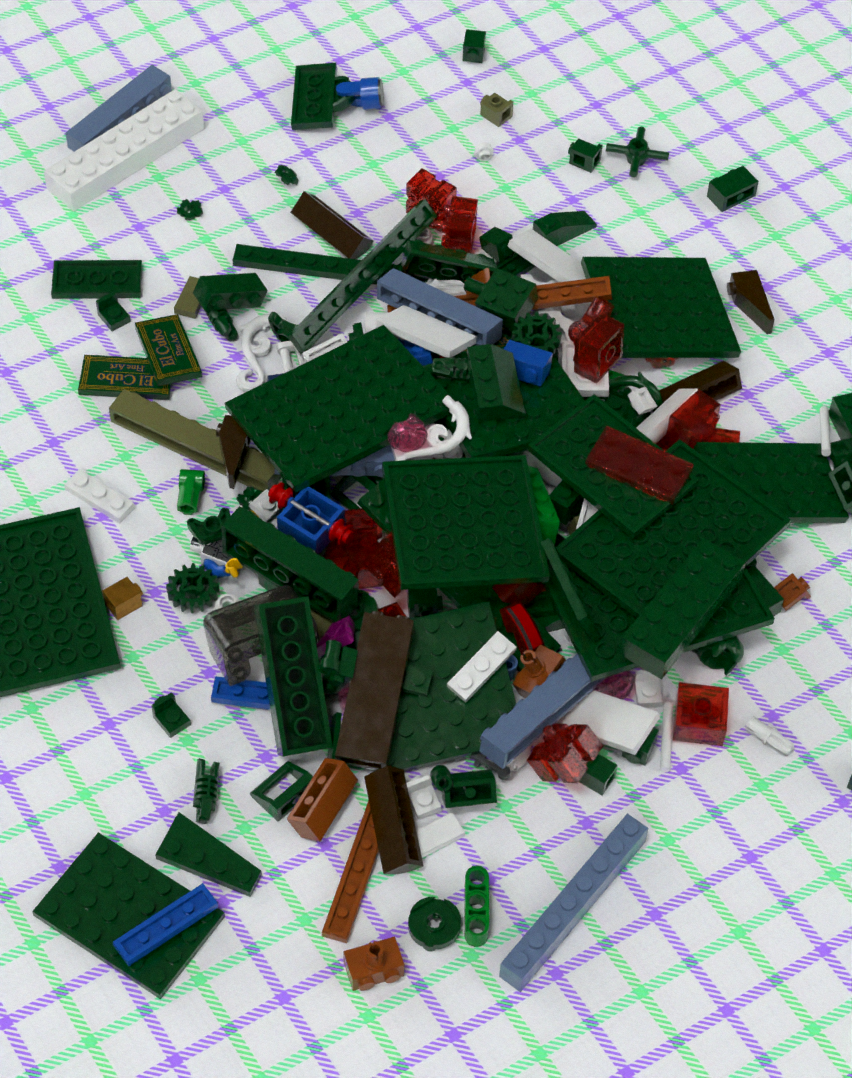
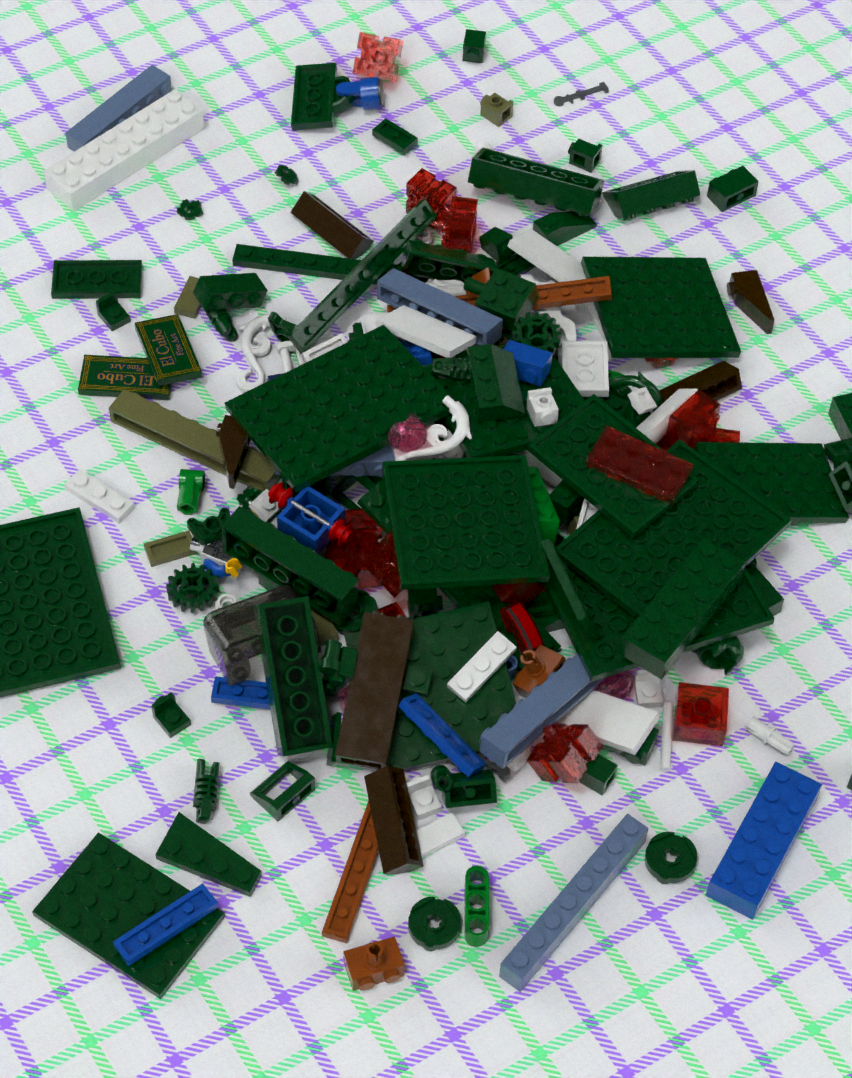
(122, 597): pearl gold brick -> none
(169, 548): none -> olive tile
(322, 799): dark orange brick -> none
(340, 631): magenta wing -> none
(377, 56): none -> clear red brick
(394, 136): none -> dark green plate
(442, 735): none -> blue plate
(535, 181): none -> dark green brick
(542, 407): none -> white brick
(559, 100): none -> dark grey piece
(597, 307): clear red cylinder -> none
(598, 347): clear red brick -> none
(637, 151): dark green bar -> none
(652, 193): none -> dark green slope
(667, 871): none -> dark green plate
(763, 840): none -> blue brick
(792, 590): dark orange bracket -> none
(825, 431): white bar -> none

